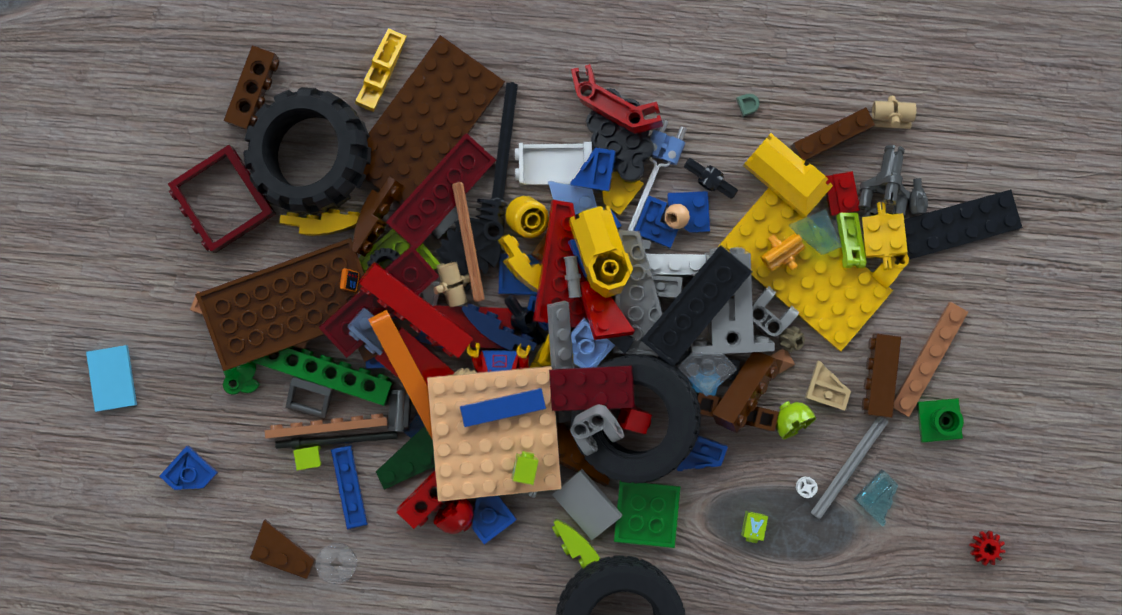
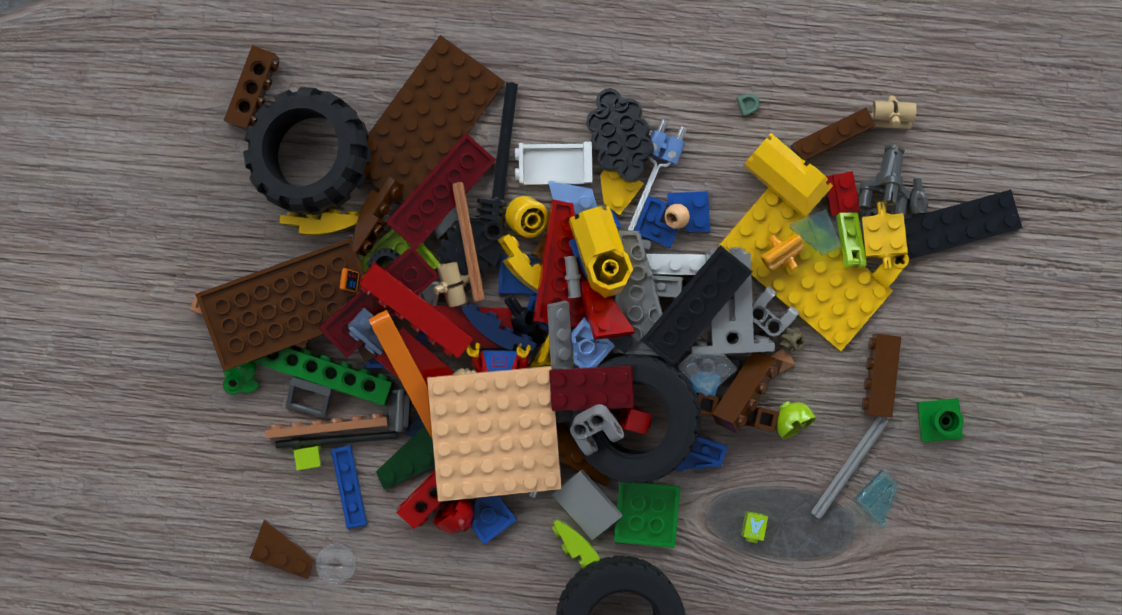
(111, 378): medium azure tile -> none
(188, 471): blue plate -> none
(196, 225): dark red window -> none
(380, 70): yellow slope -> none
(502, 407): blue tile -> none
(525, 468): lime brick -> none
(596, 171): blue wing -> none
(613, 106): red piece -> none
(710, 178): black axle -> none
(807, 490): white wheel -> none
(827, 388): tan wing -> none
(929, 359): nougat plate -> none
(980, 544): red gear -> none

